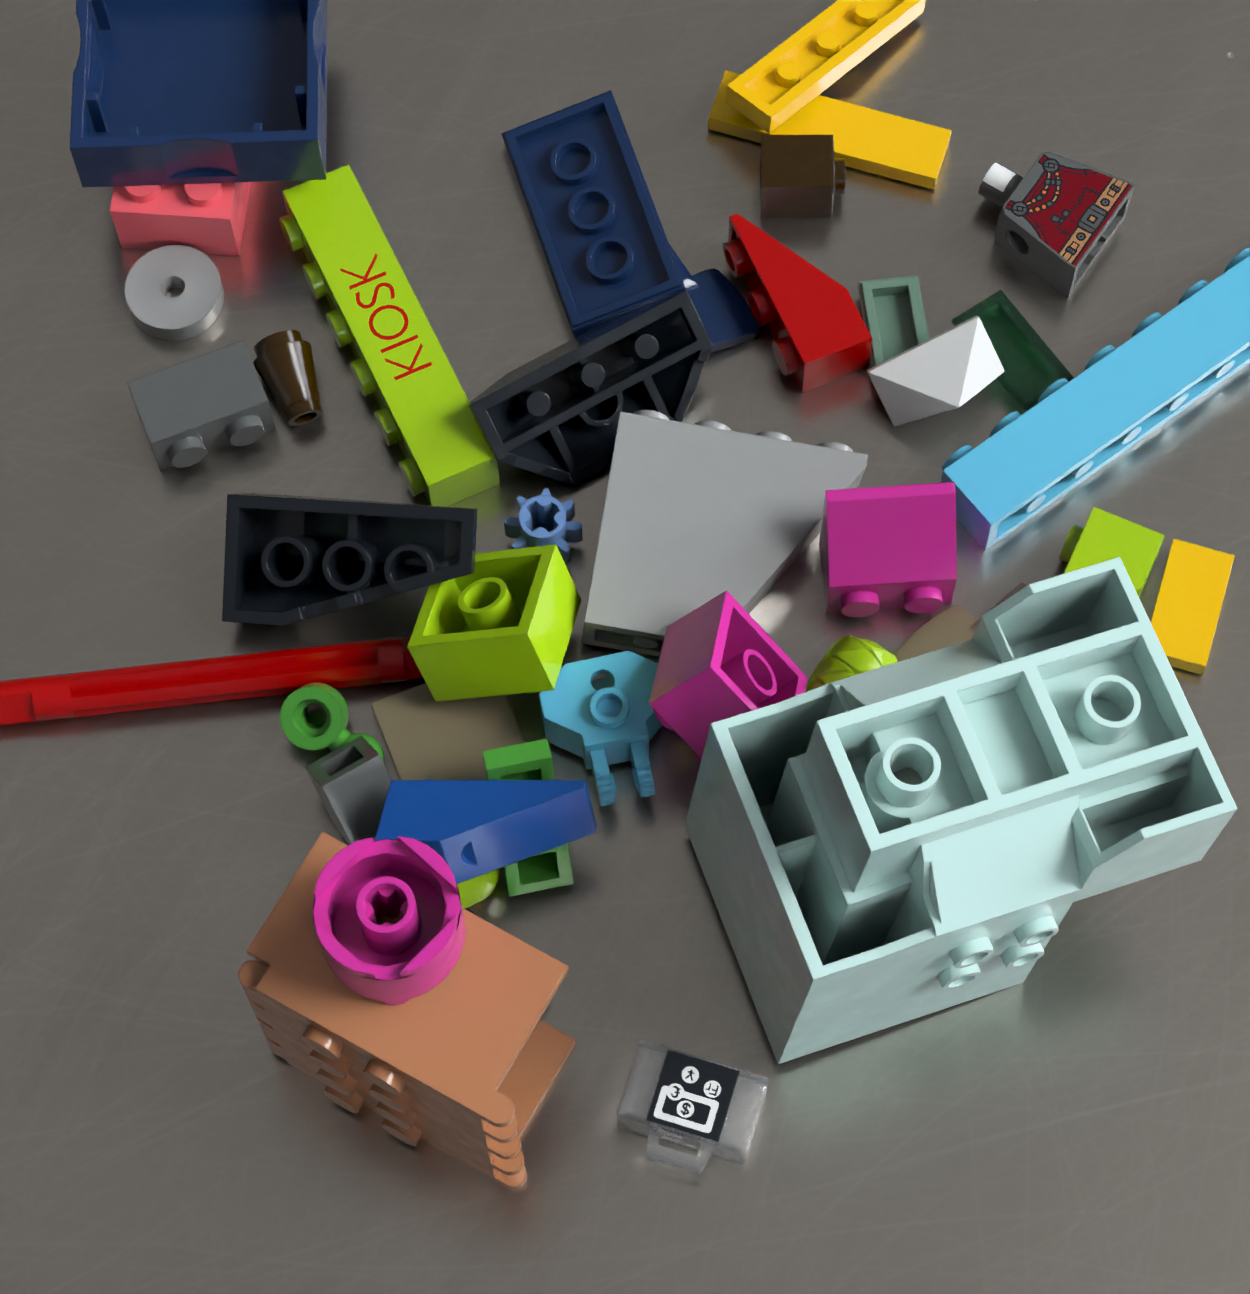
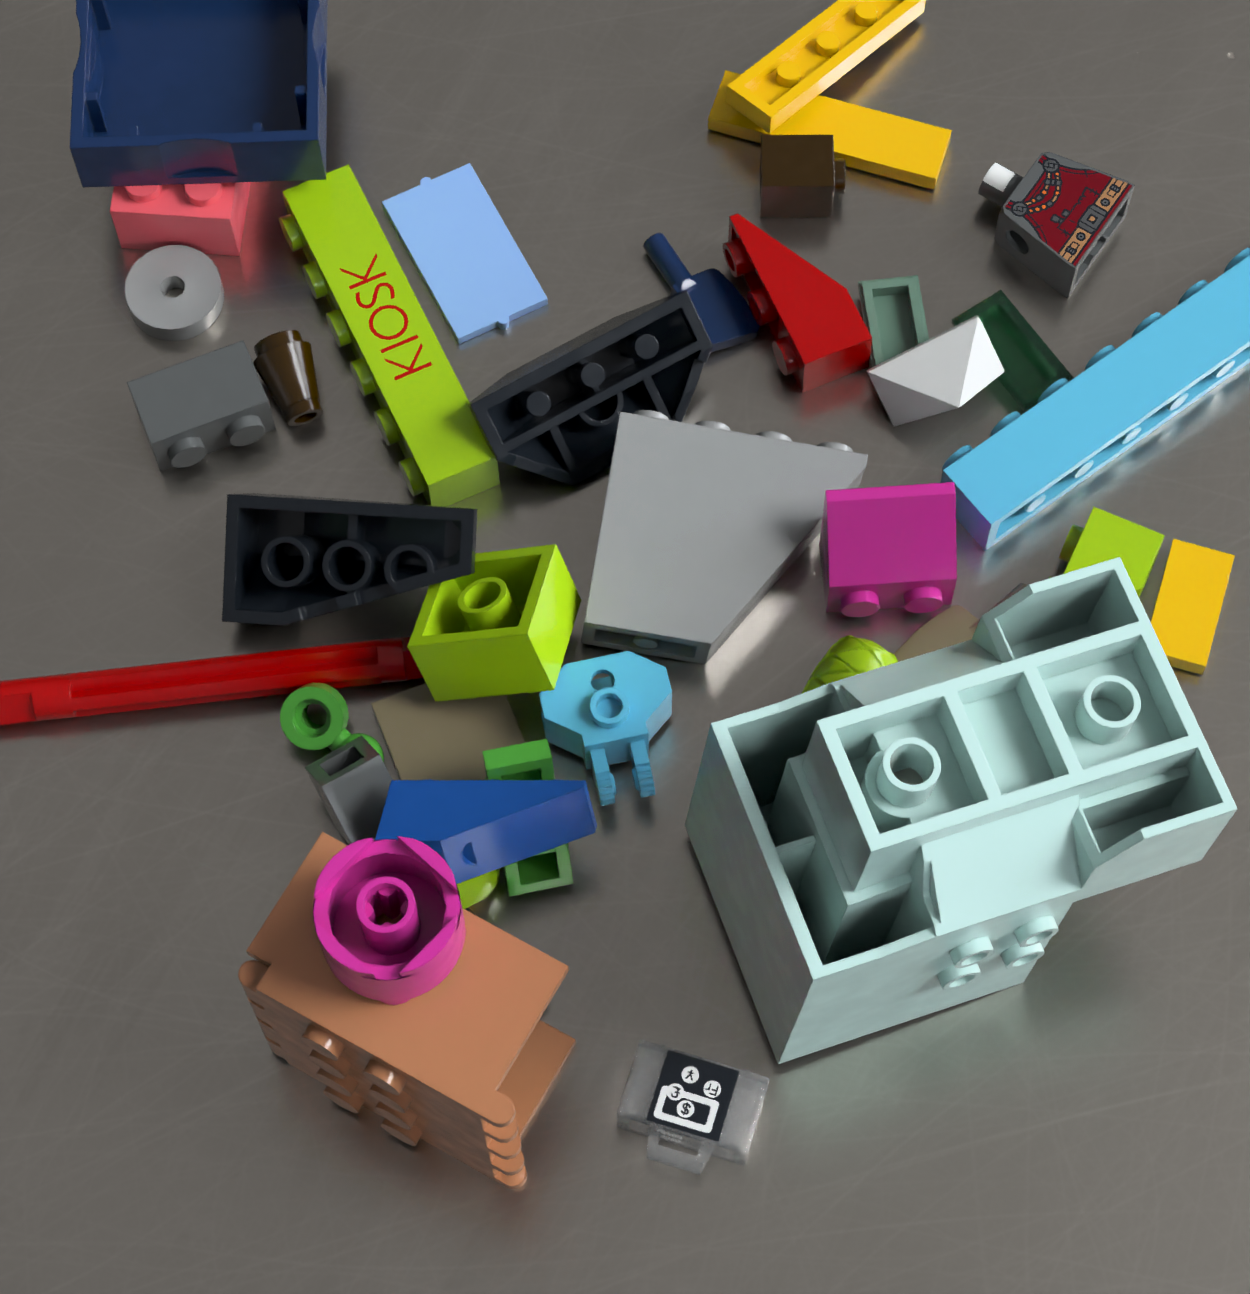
(464, 253): none -> light blue piece
(545, 515): medium blue gear -> none
(592, 212): dark blue tile -> none
(717, 668): dark pink brick -> none

